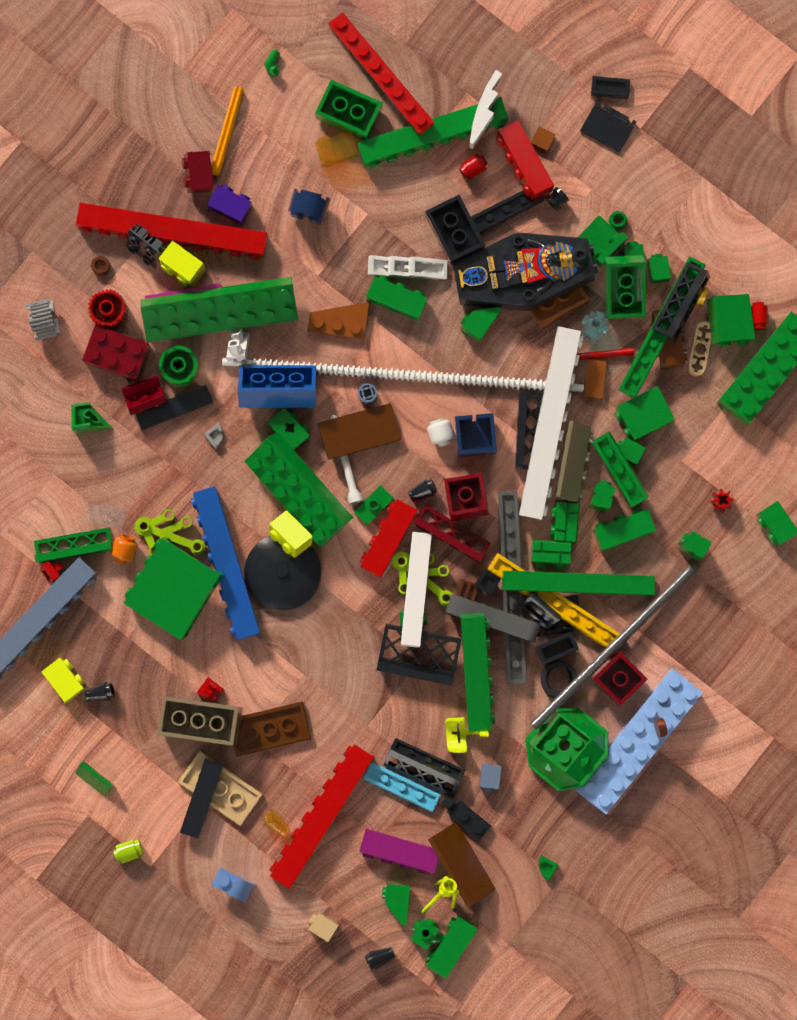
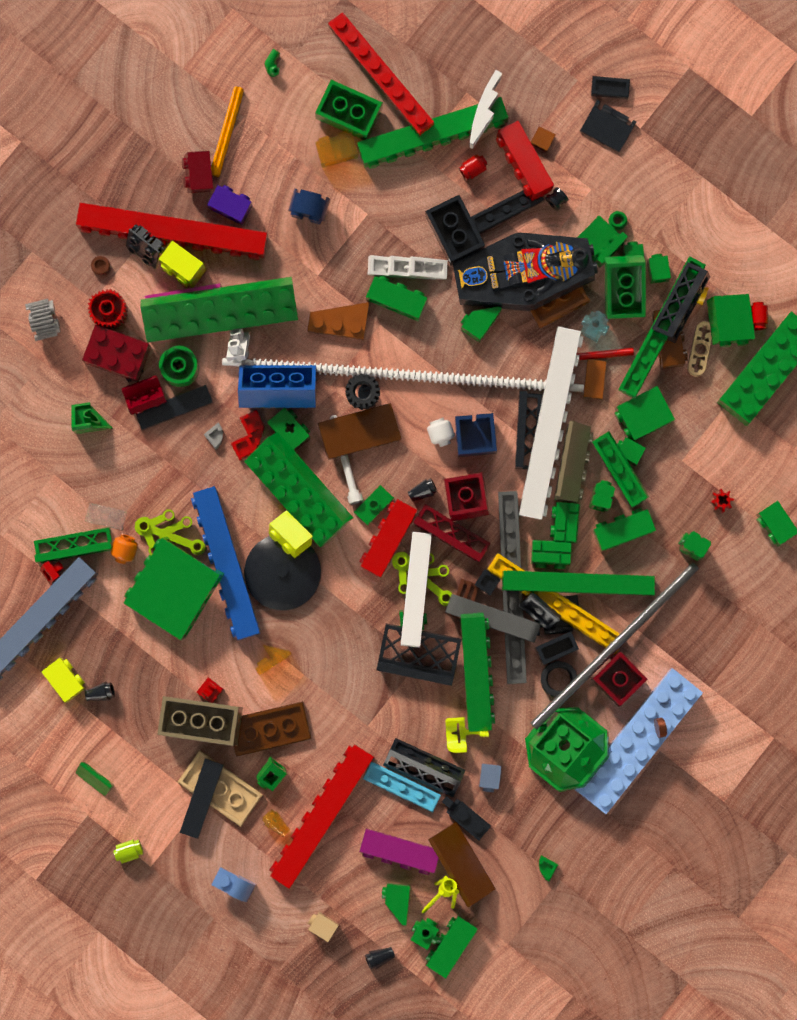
(248, 444): none -> red tile
(272, 781): none -> green brick
(277, 655): none -> clear yellow slope
(362, 380): none -> black tyre

